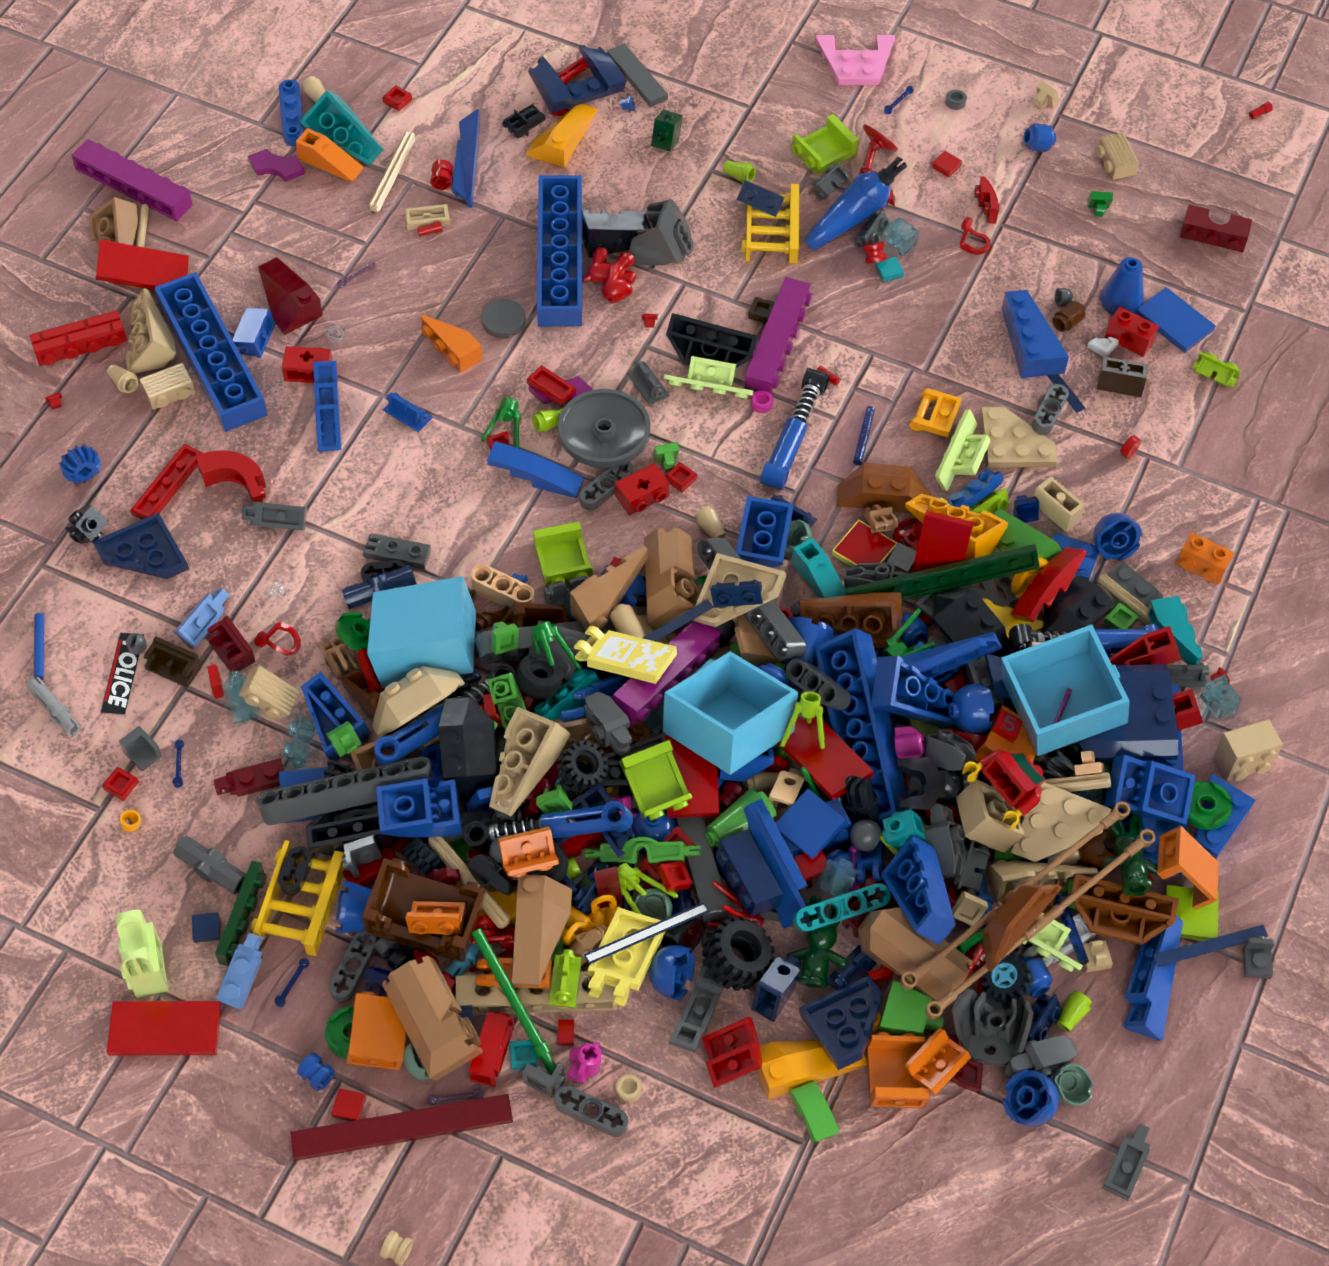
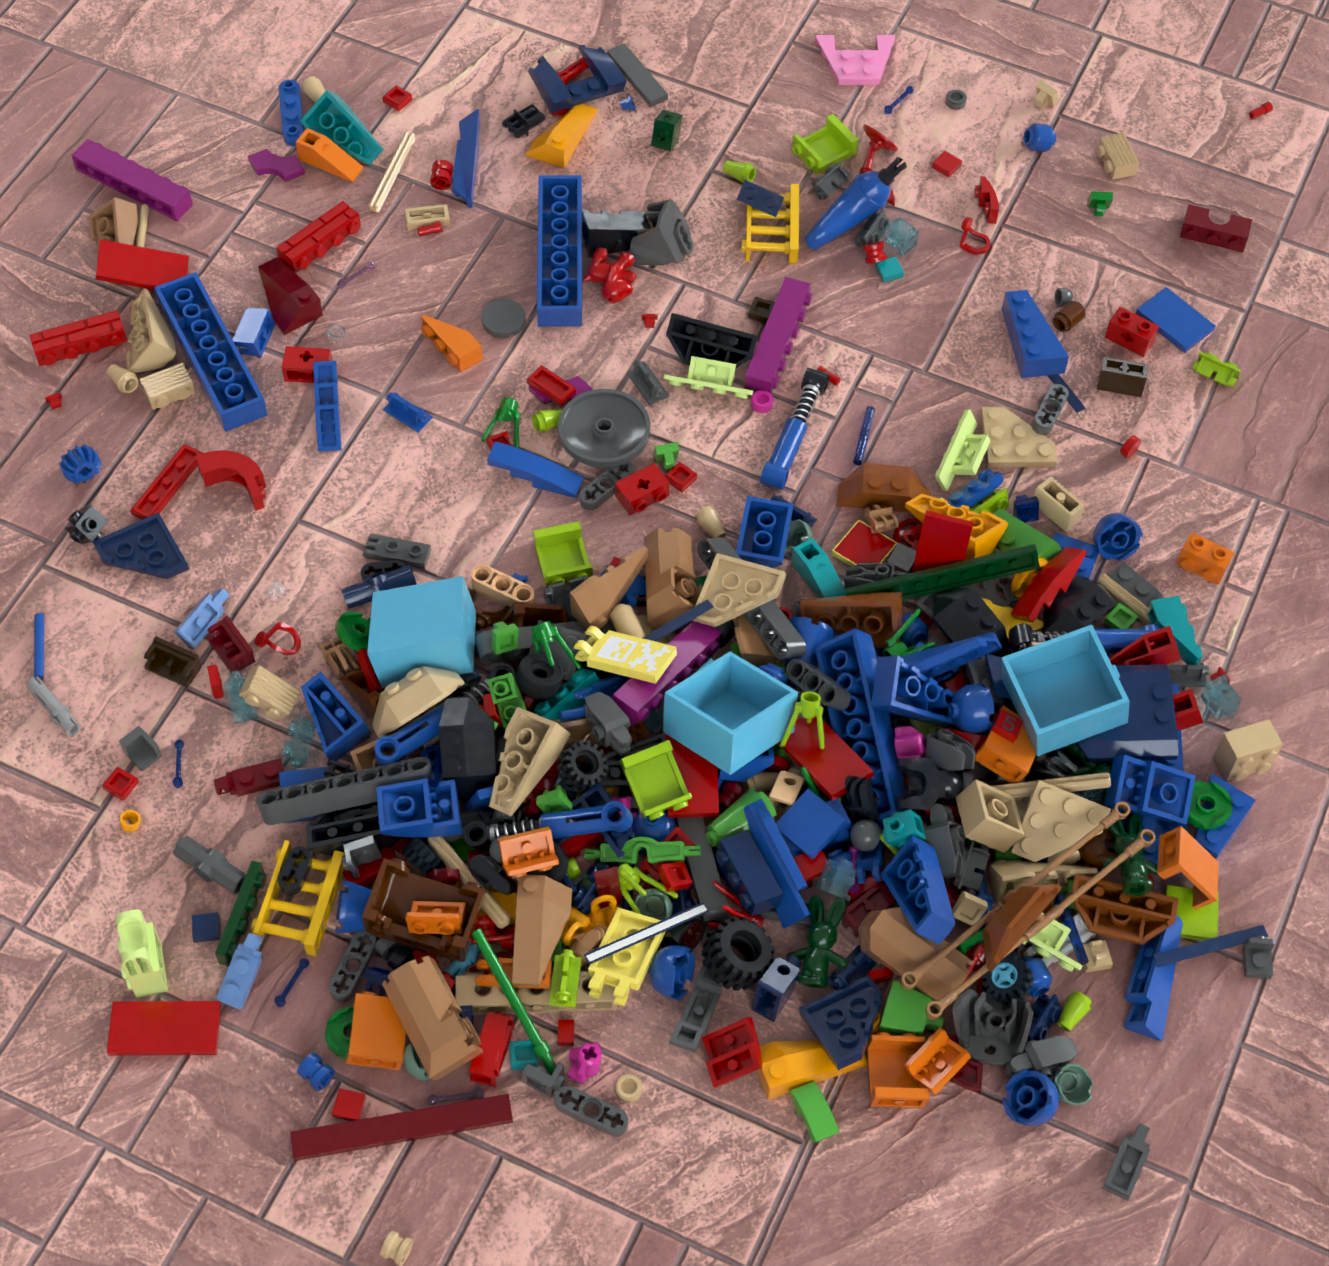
(120, 678): sticker -> none
(140, 644): dark grey hinge -> none
(275, 515): dark grey hinge -> none
(319, 237): none -> red brick
(344, 739): bright green tile -> none
(736, 595): dark blue hinge -> none
(841, 906): teal beam -> none
(942, 416): light orange plate -> none
(1013, 778): red torso -> none
(1066, 697): magenta hinge -> none
(1089, 765): light nougat tile -> none
(1103, 346): white tile -> none
(1124, 287): blue cone -> none

